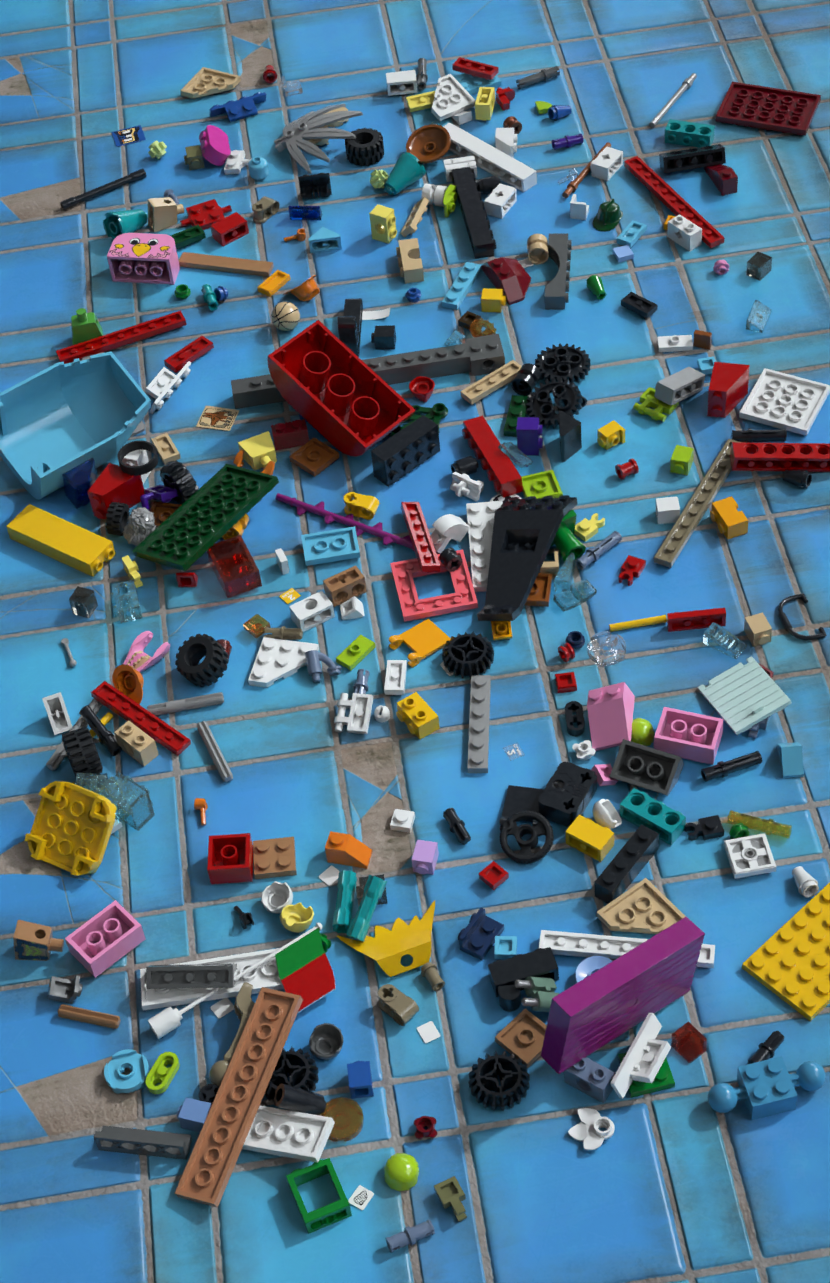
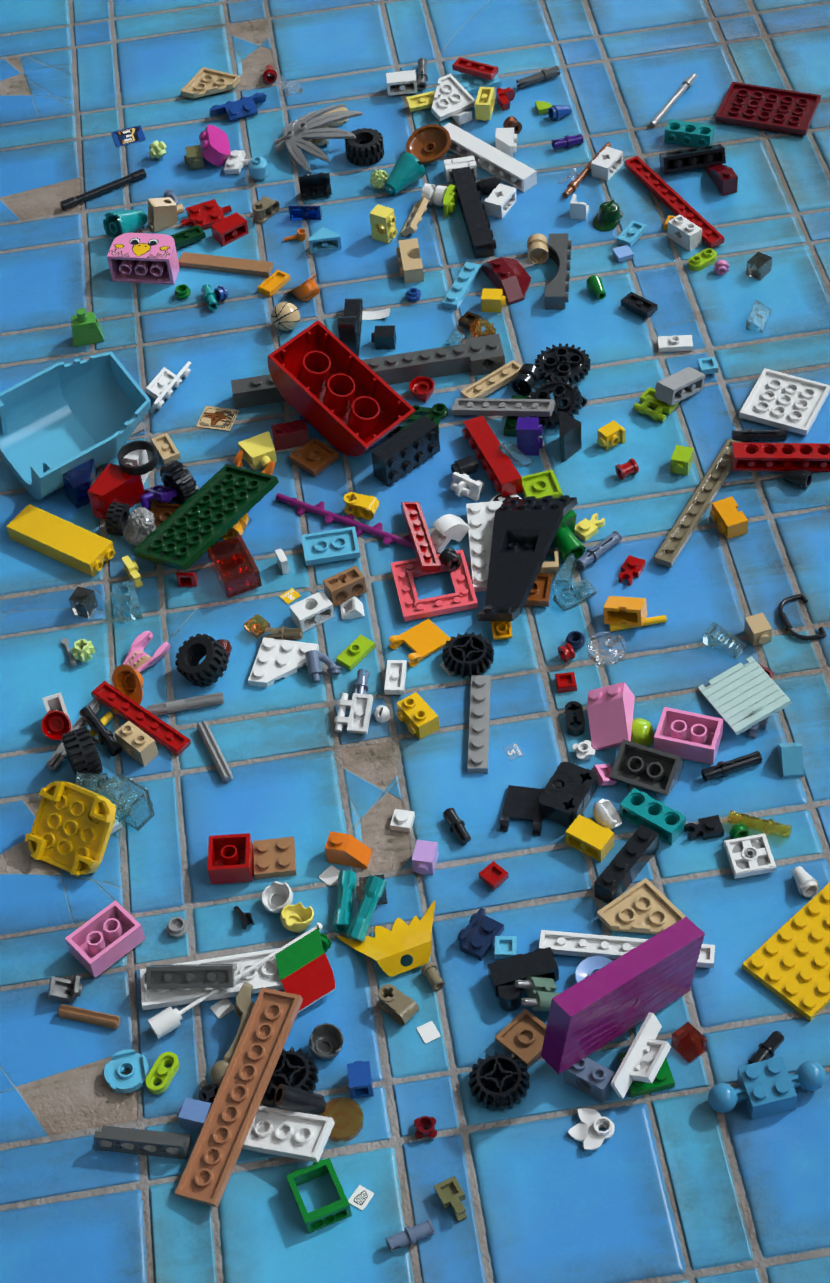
(35, 941): medium nougat torso -> none
(55, 724): none -> red hat
(83, 650): none -> yellowish green gear
(122, 337): red plate -> none
(177, 927): none -> light grey plate
(188, 353): red plate -> none
(200, 804): orange hand -> none
(401, 1172): lime hair -> none
(503, 407): none -> light grey plate
(510, 828): black wheel -> none
(625, 610): none -> light orange brick
(667, 510): white panel -> none
(695, 619): red plate -> none
(702, 259): none -> lime plate
(702, 339): dark orange tile -> none
(727, 388): red slope -> none

